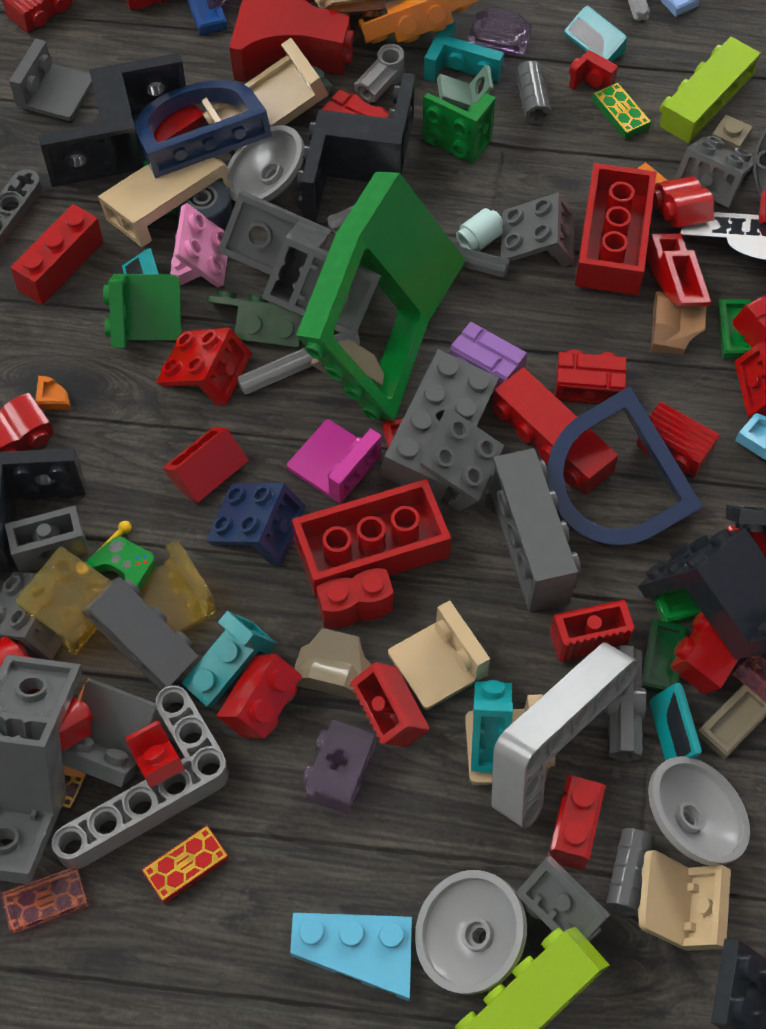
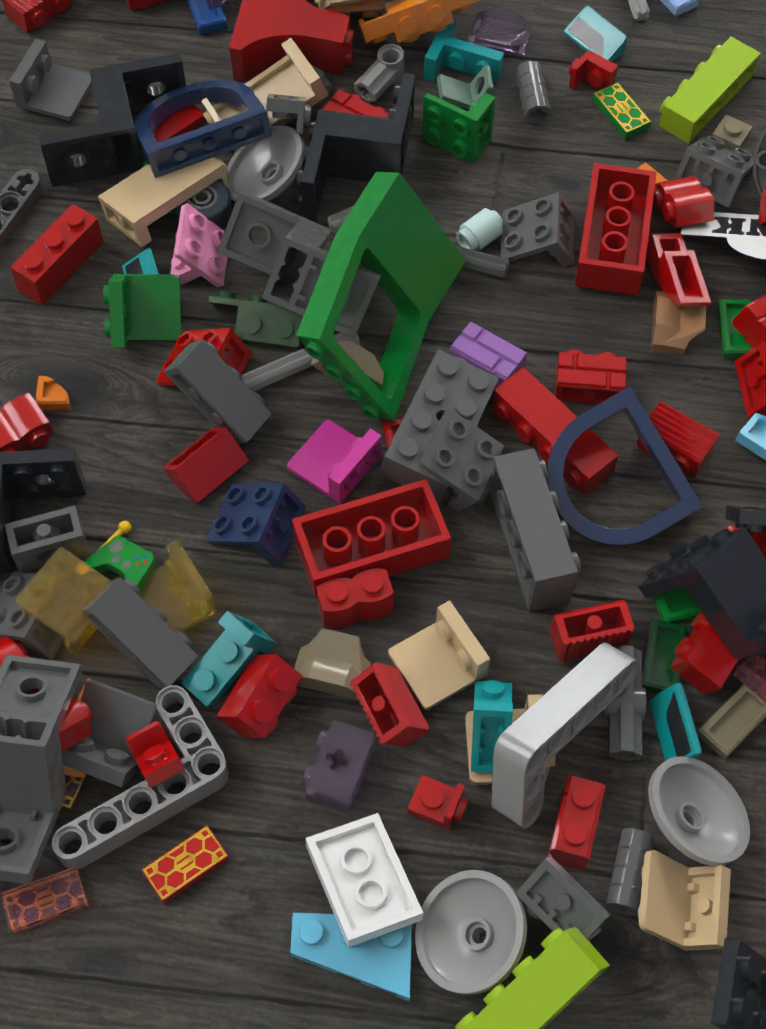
(218, 390): none -> dark grey brick
(284, 106): none -> dark grey bracket
(363, 880): none -> white plate
(438, 802): none -> red bracket

